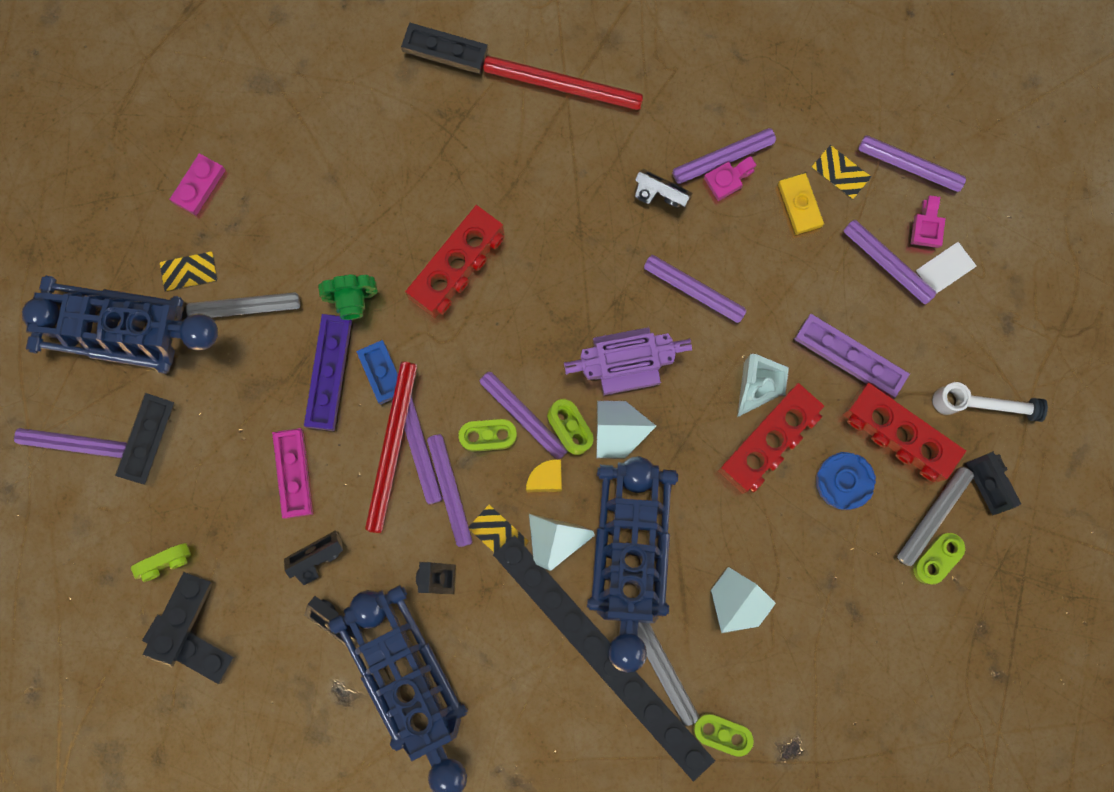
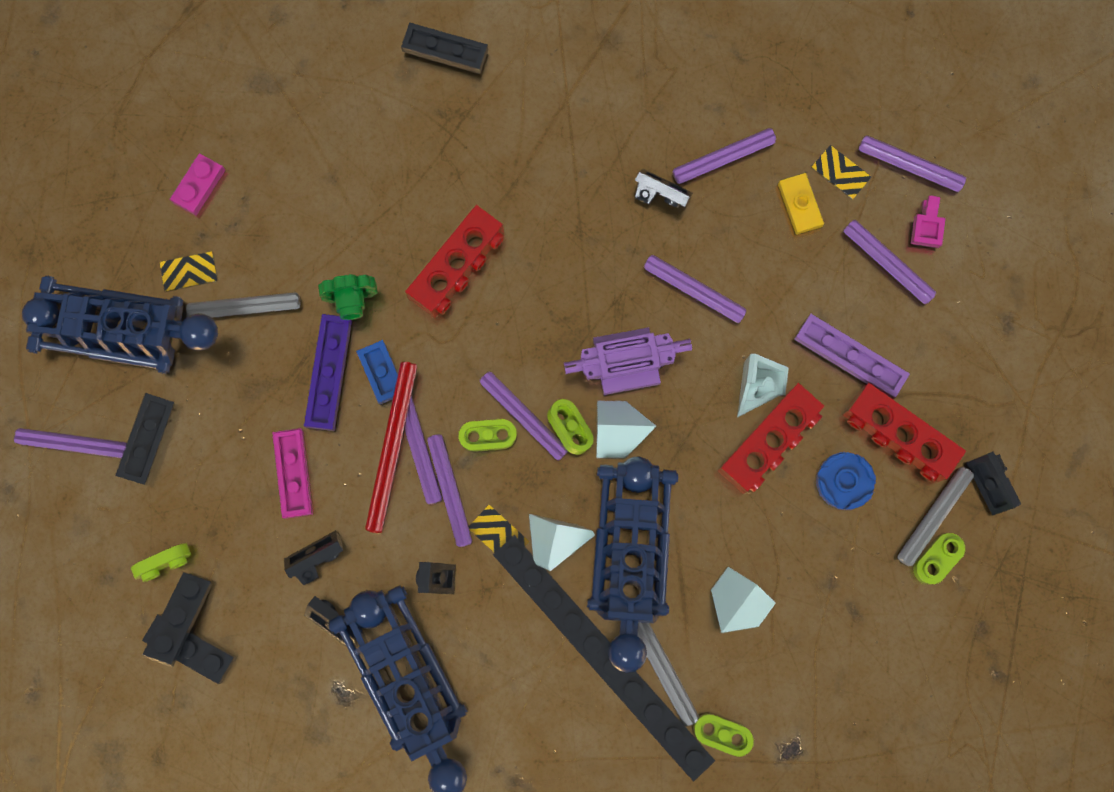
(545, 477): yellow brick -> none
(563, 82): red axle -> none
(727, 180): dark pink plate -> none
(946, 267): white sticker -> none
(1035, 409): white piece -> none

